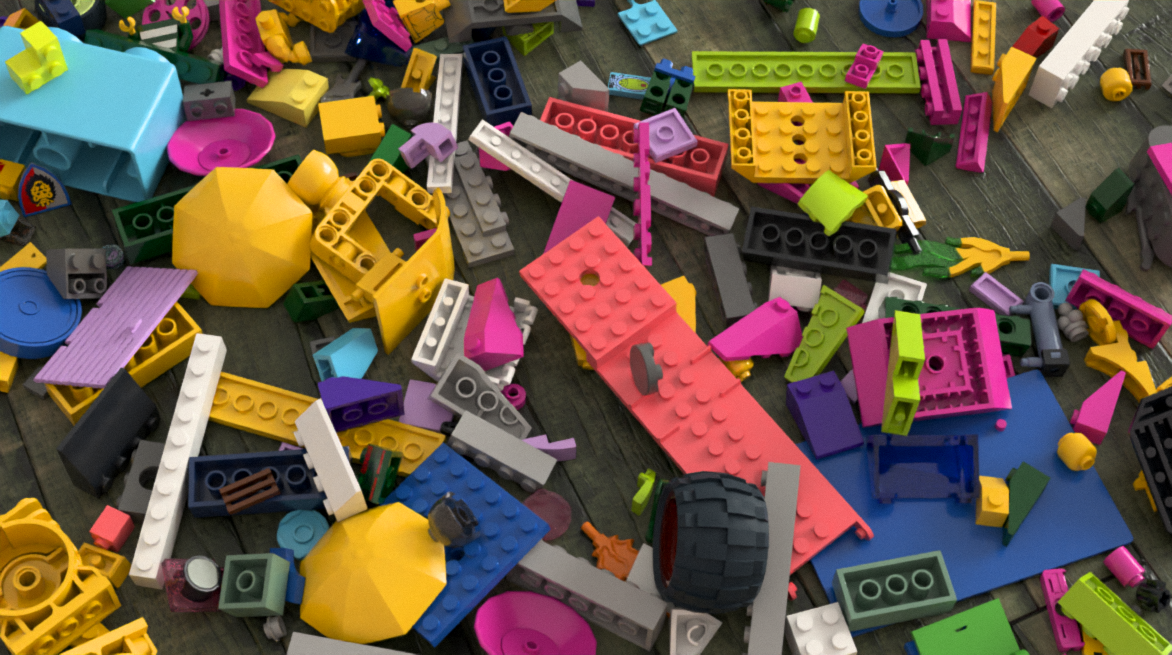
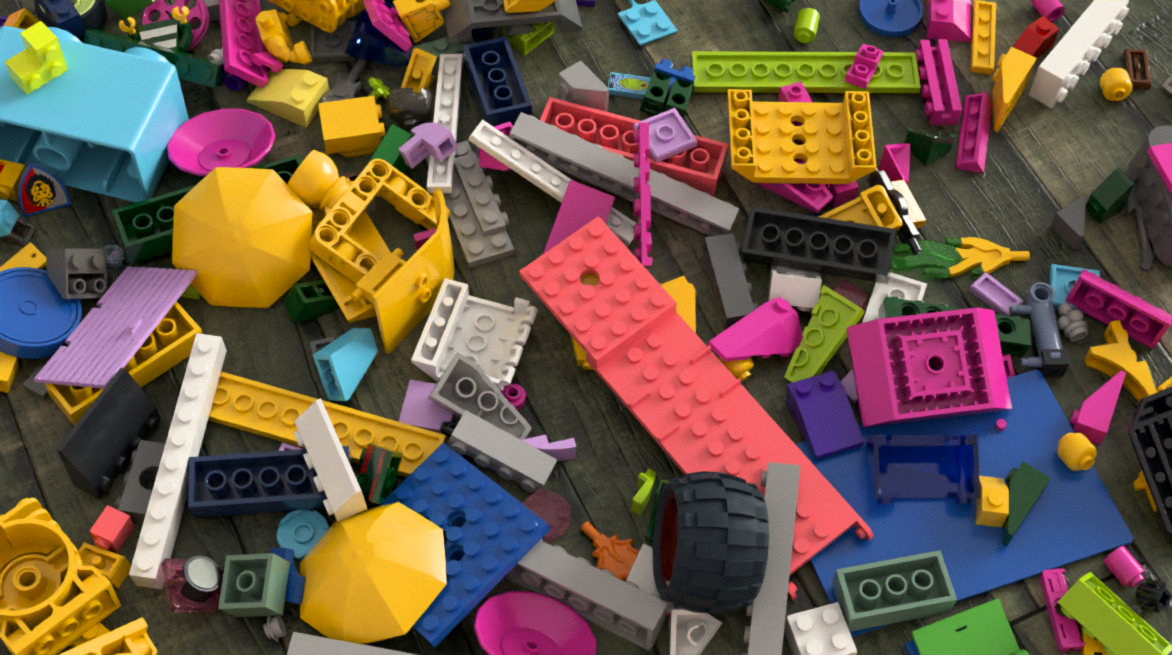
(209, 101): dark grey brick -> none
(234, 487): reddish brown tile -> none
(359, 401): dark purple slope -> none
(452, 522): clear smoke cylinder -> none
(491, 328): dark pink wedge -> none
(644, 369): tile -> none
(831, 201): lime slope -> none
(904, 369): lime slope -> none
(1099, 322): yellow tile -> none

